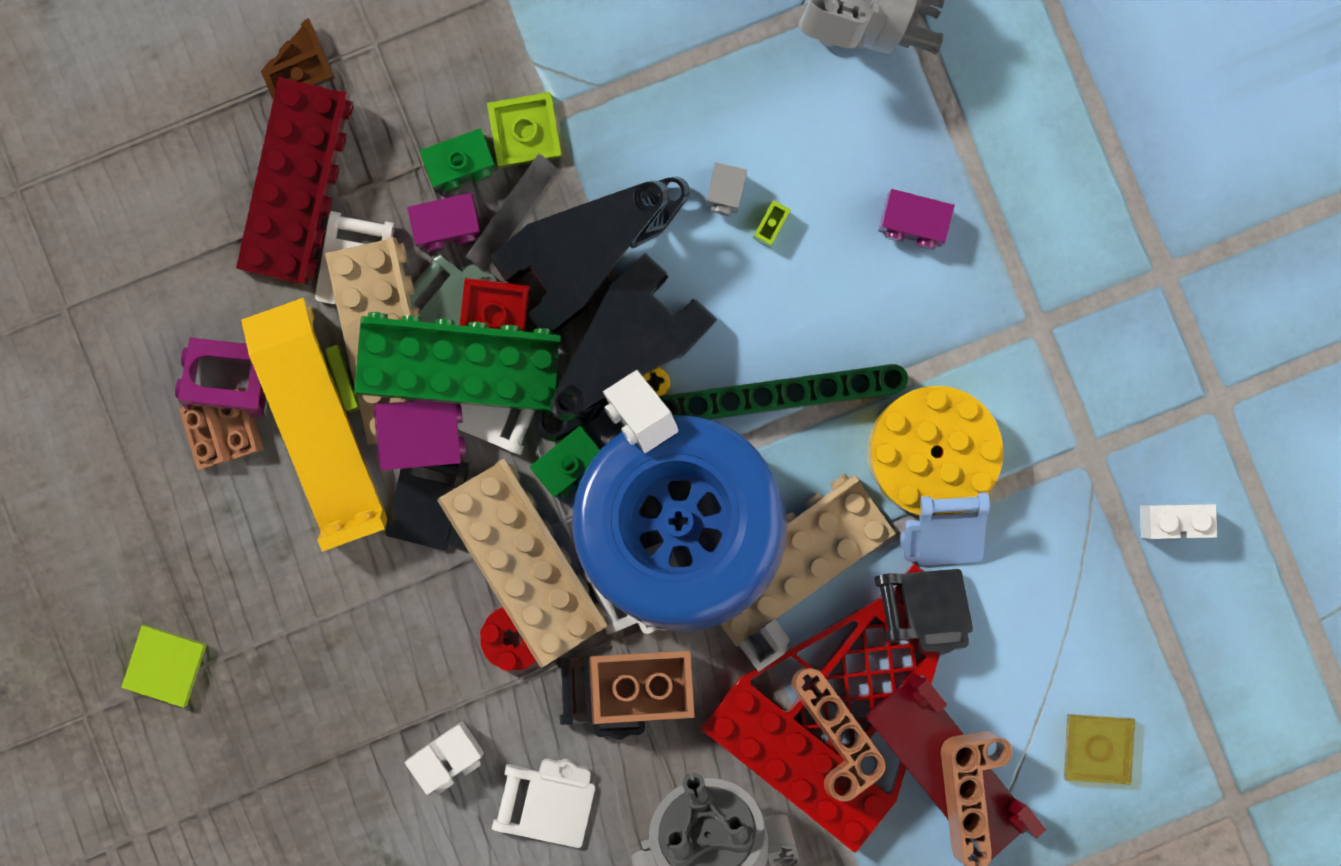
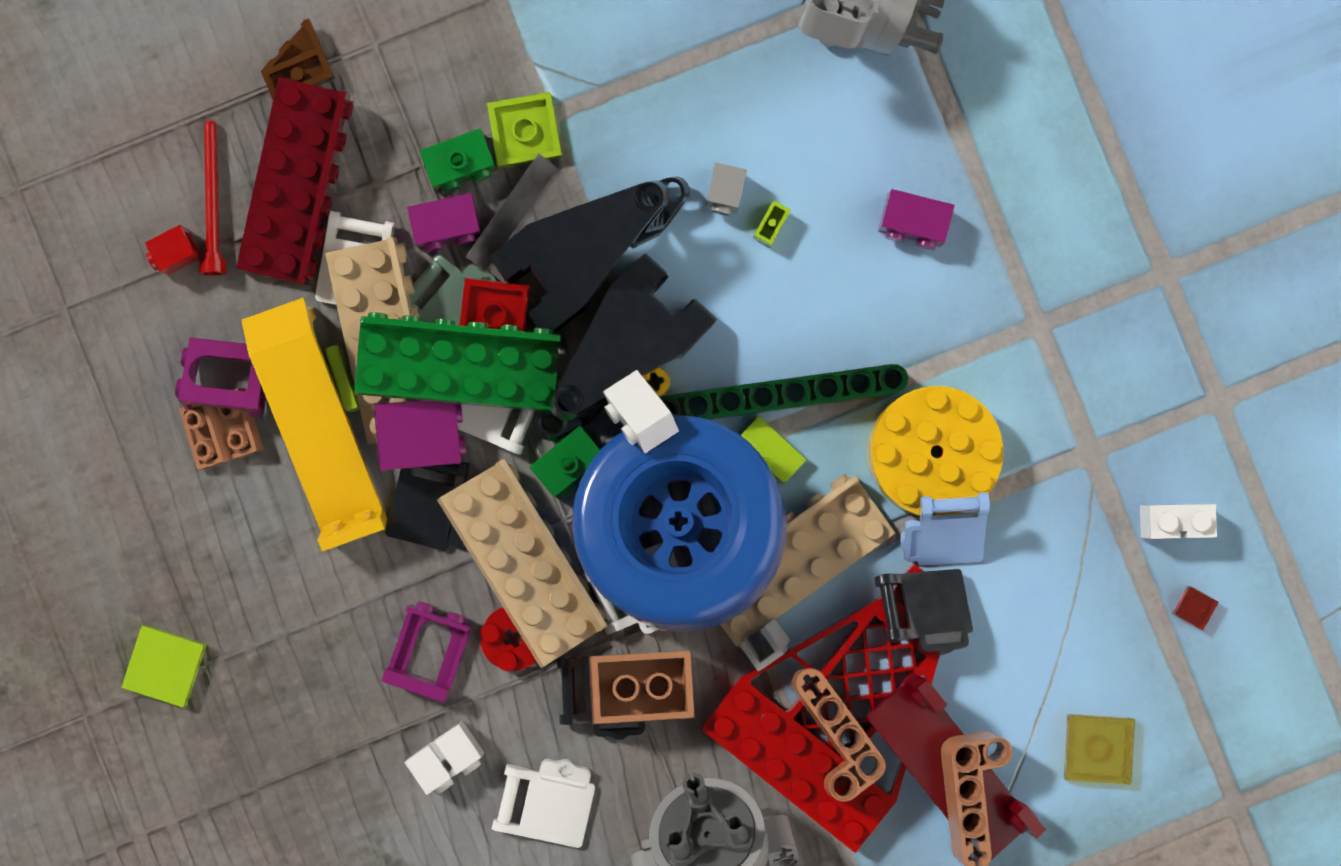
(172, 250): none -> red brick
(212, 261): none -> red piece
(415, 618): none -> magenta panel
(775, 450): none -> lime tile
(1195, 607): none -> clear red tile

